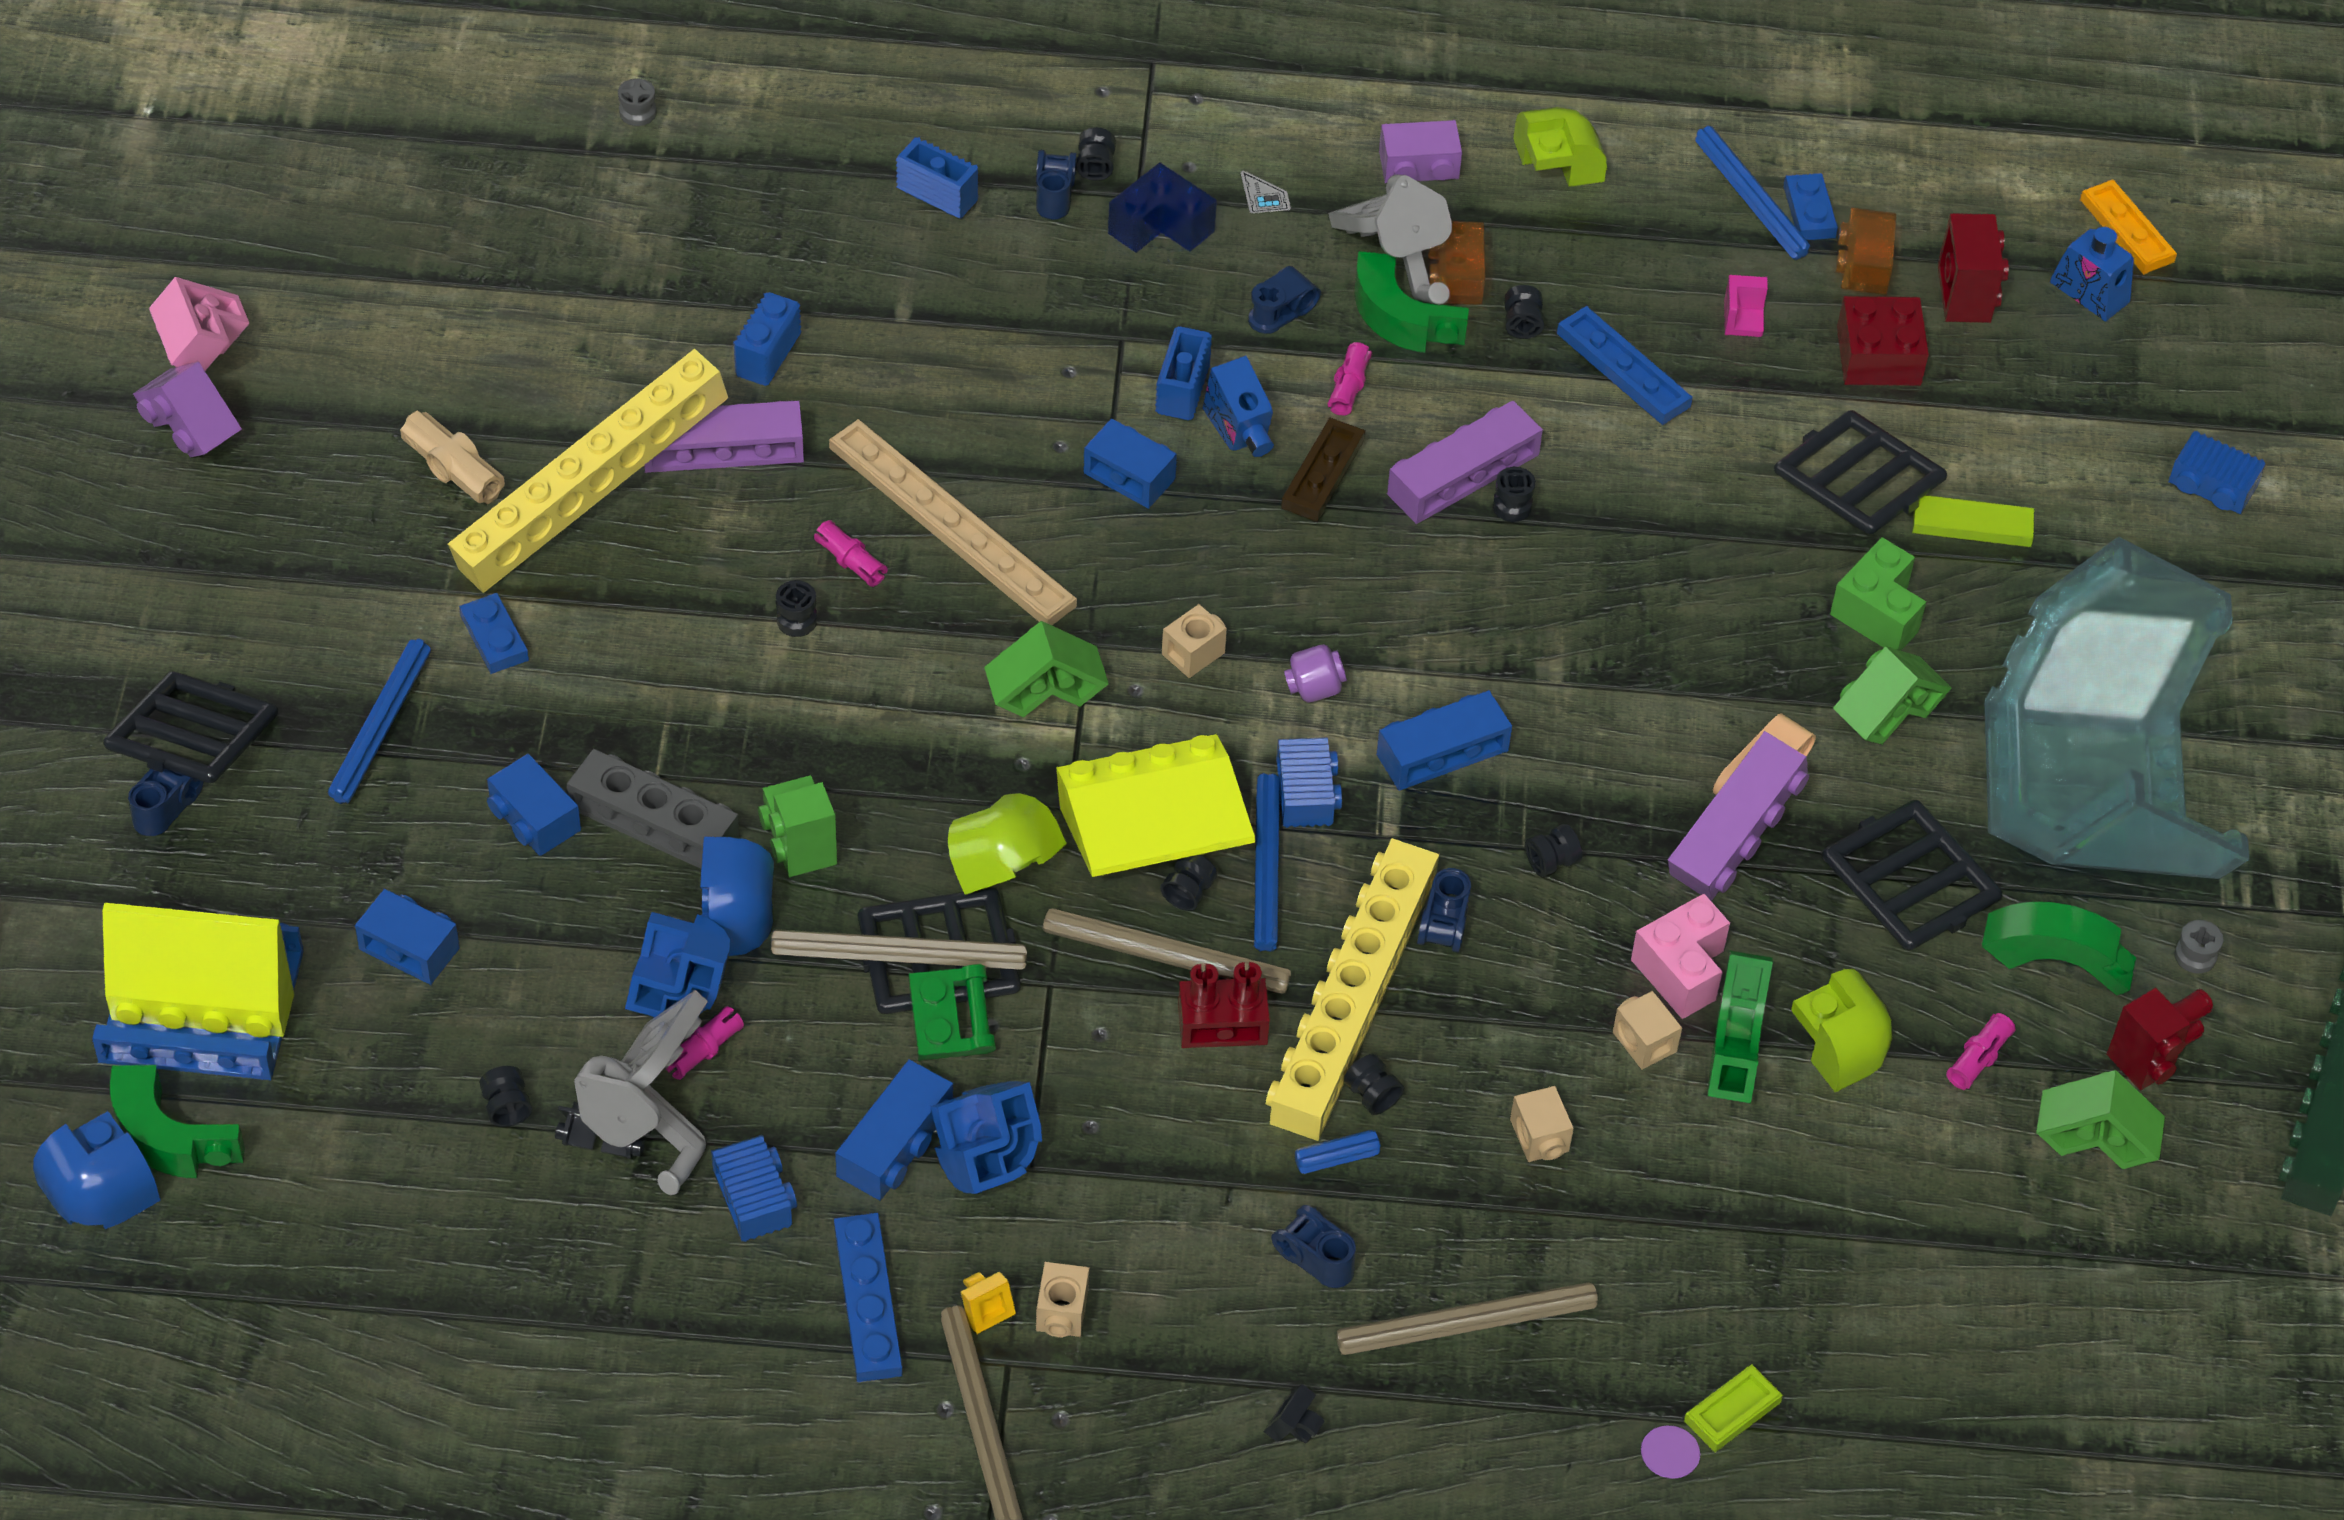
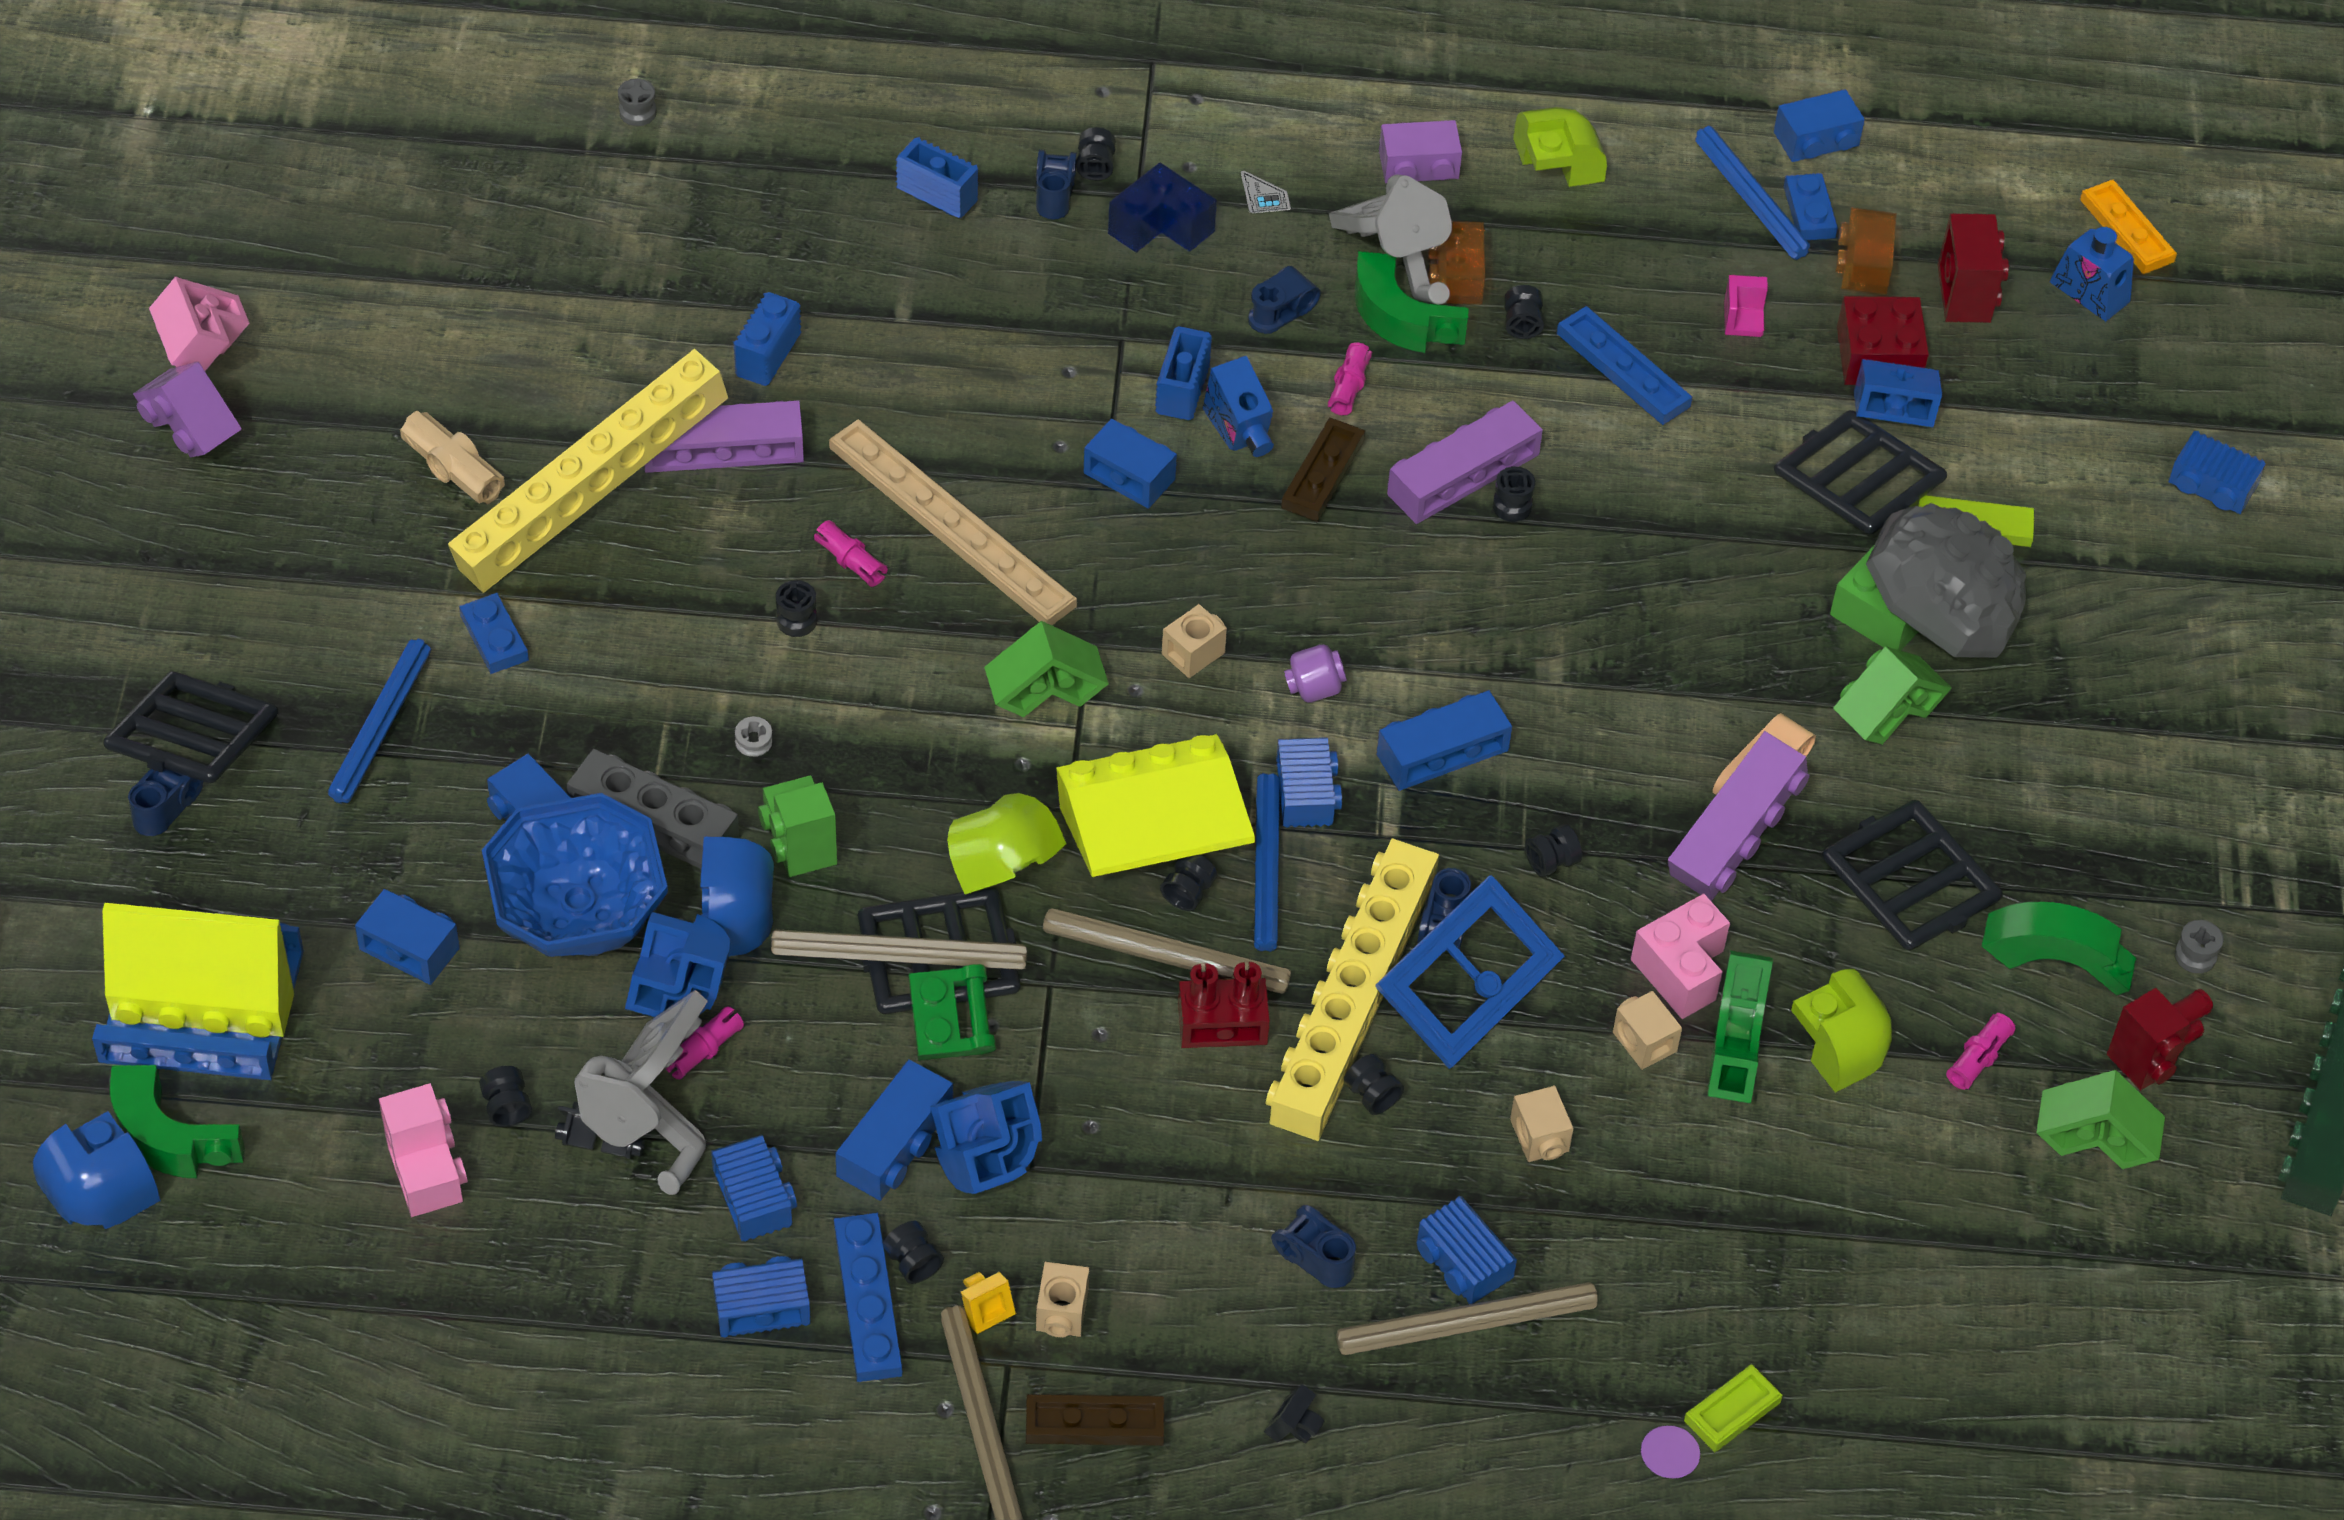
(419, 1148): none -> bright pink brick
(574, 875): none -> blue rock
(749, 725): none -> light grey bush
(761, 1296): none -> blue brick
(911, 1249): none -> black wheel
(1095, 1420): none -> dark brown plate
(1337, 1151): blue axle -> none
(1465, 1250): none -> blue brick
(1500, 996): none -> blue door
(1819, 125): none -> blue brick
(1897, 393): none -> blue brick
(1950, 578): none -> dark grey rock
(2090, 720): clear light blue windscreen -> none

